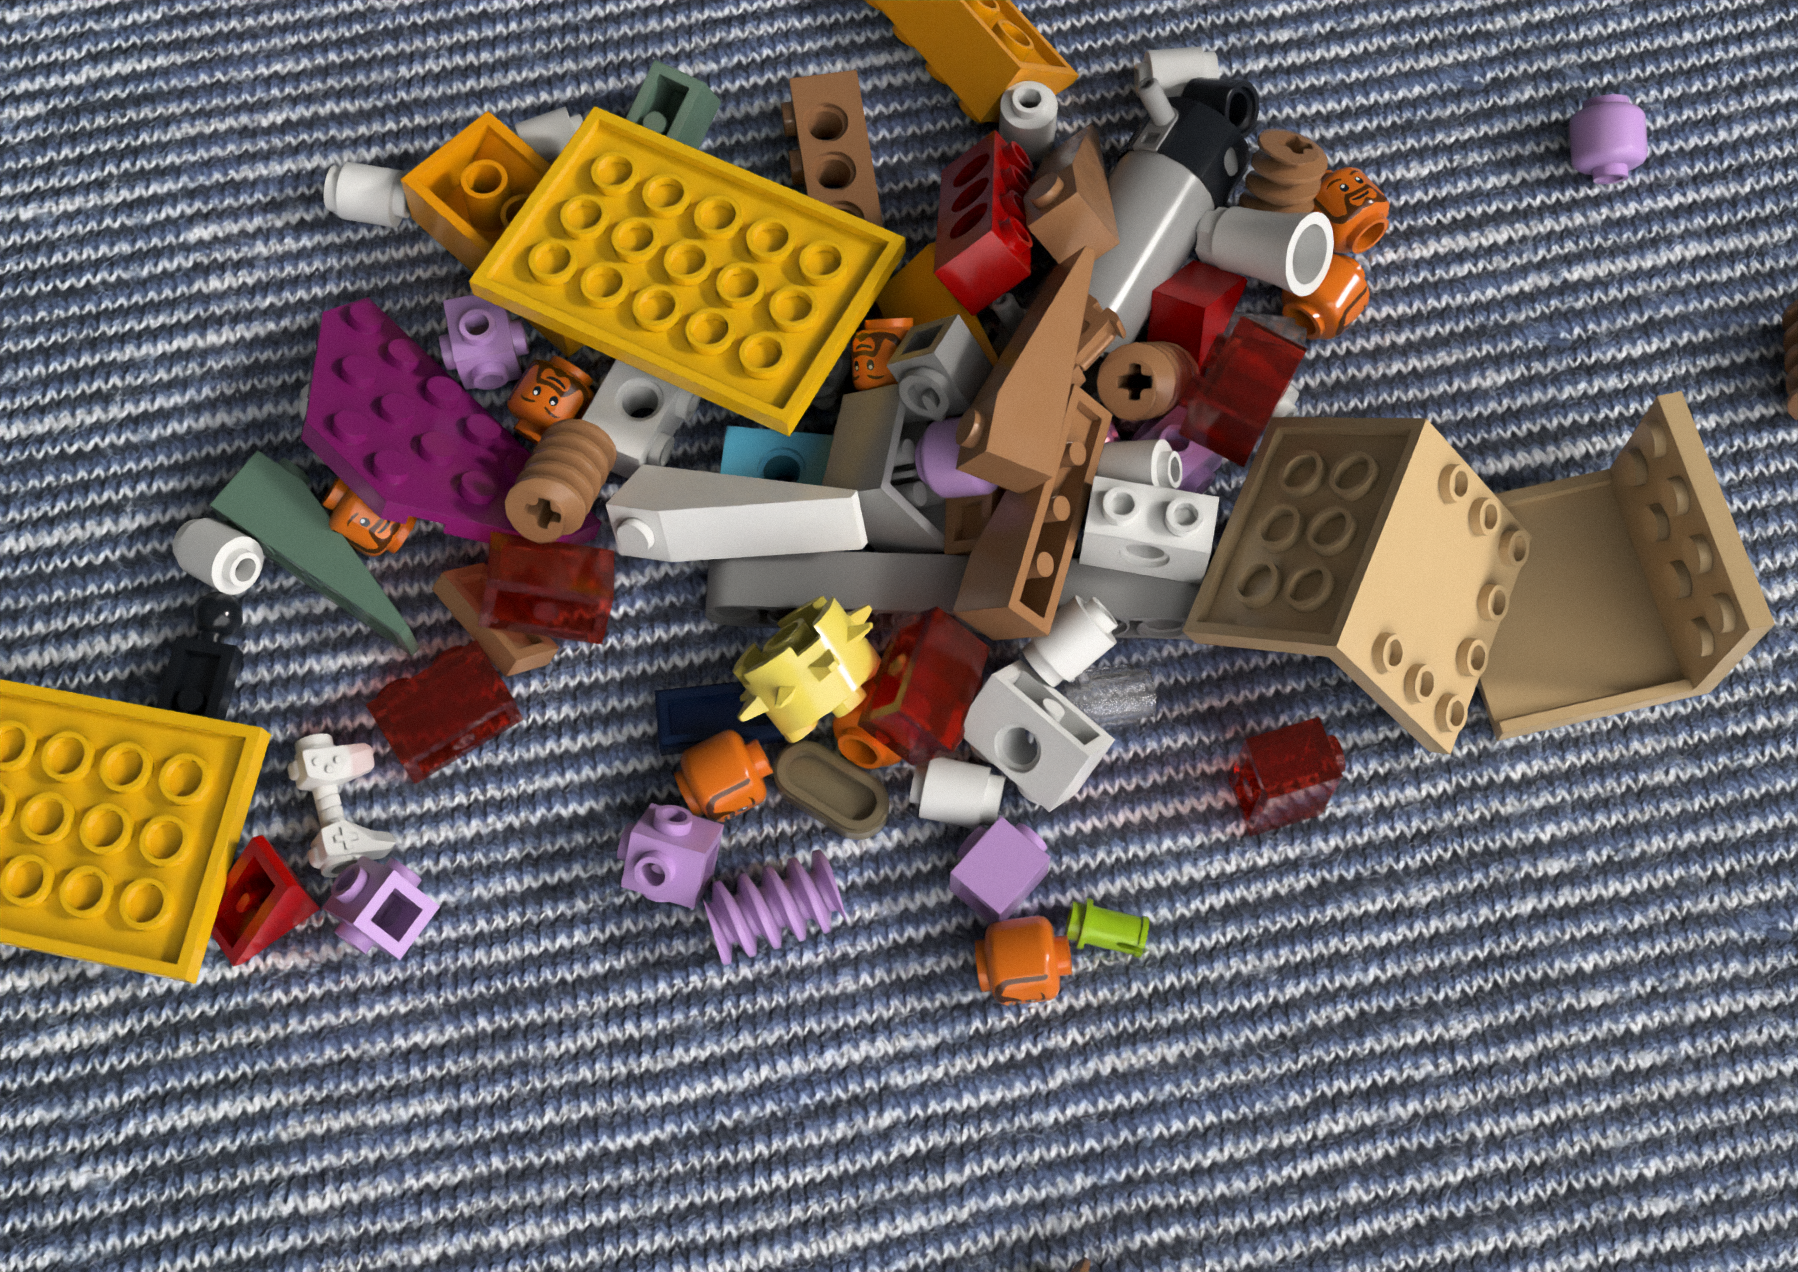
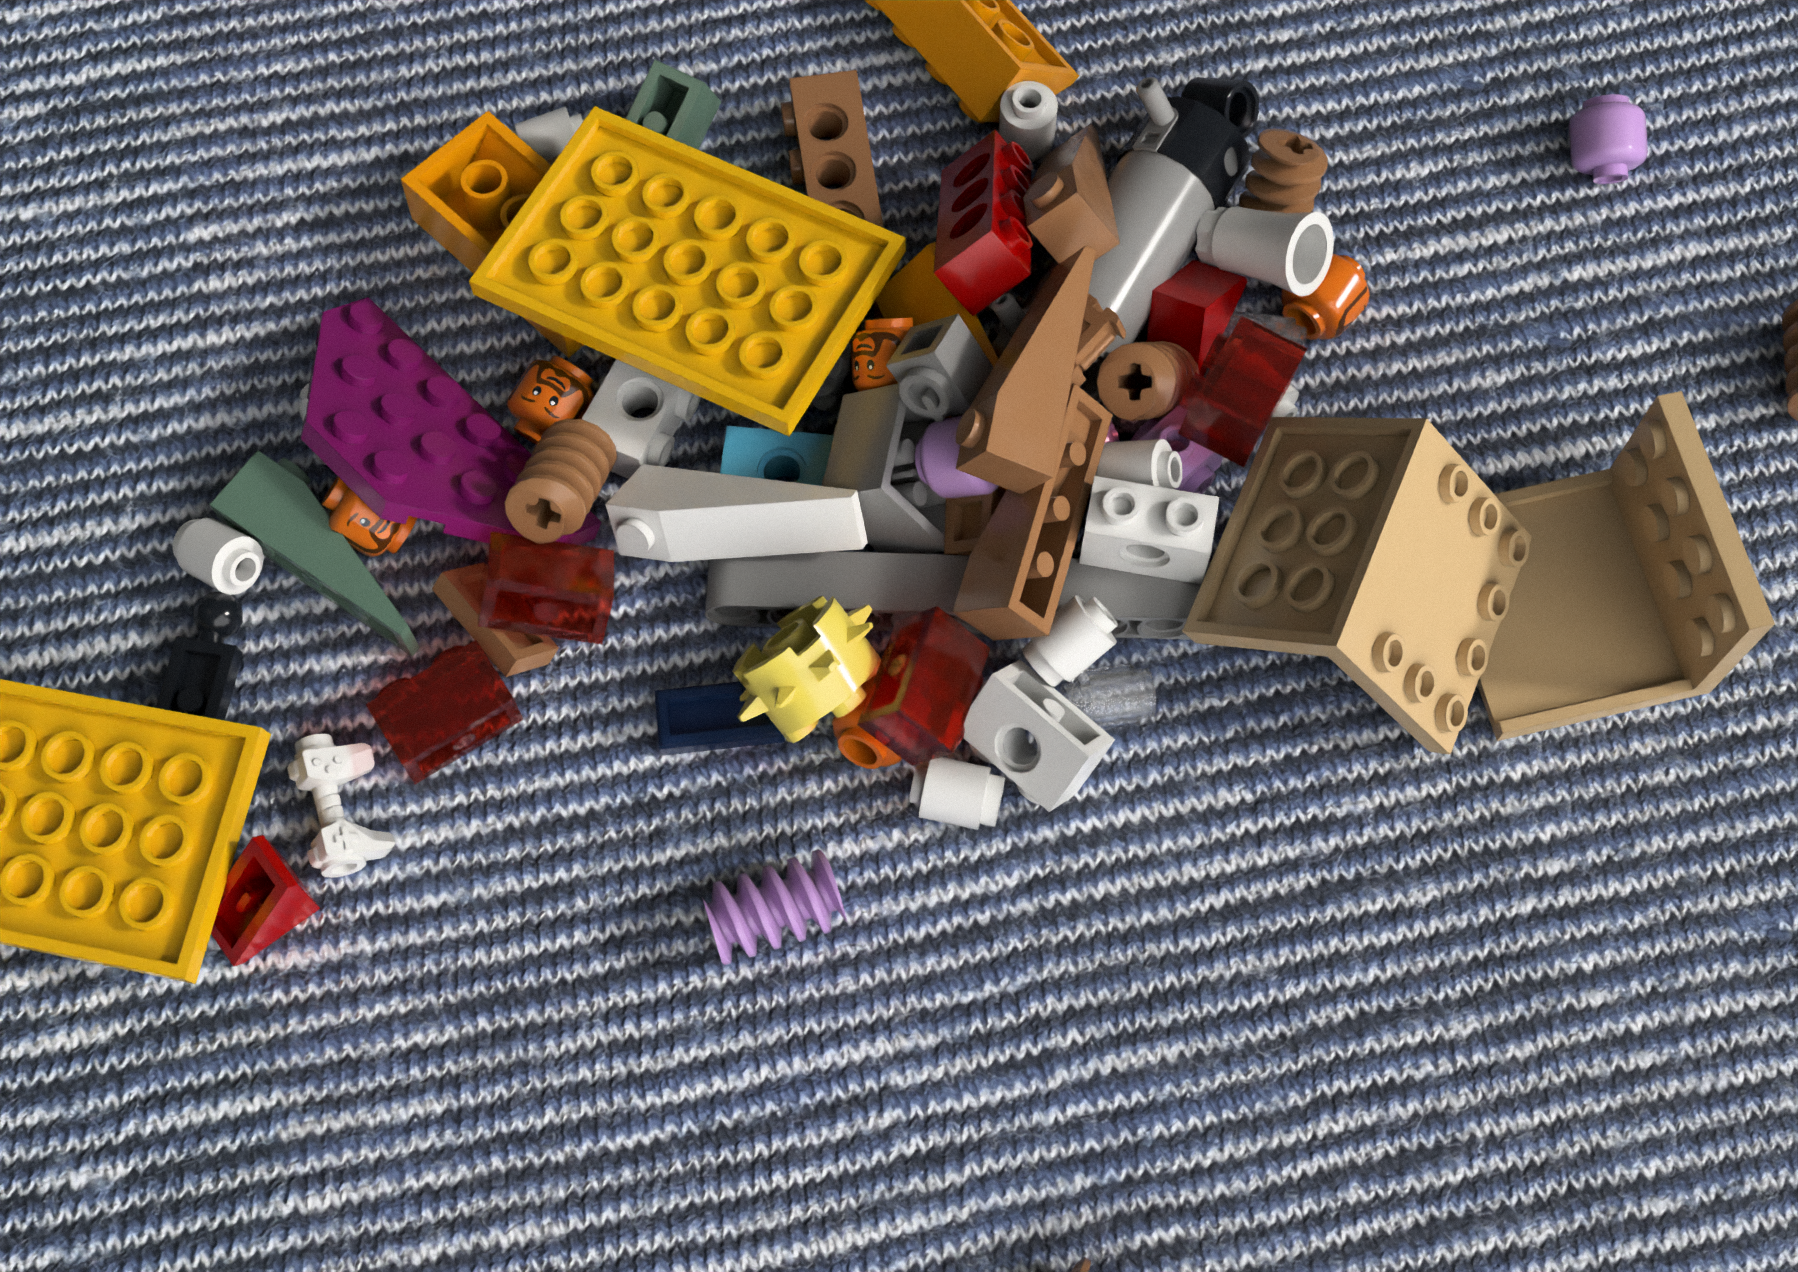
(366, 194): white brick -> none
(379, 906): lavender brick -> none
(482, 343): lavender brick -> none
(670, 855): lavender brick -> none
(723, 776): orange head -> none
(831, 790): dark tan tile -> none
(999, 869): lavender brick -> none
(1022, 960): orange head -> none
(1106, 928): lime pin -> none
(1176, 68): white brick -> none
(1286, 775): clear red brick -> none
(1354, 209): orange head -> none

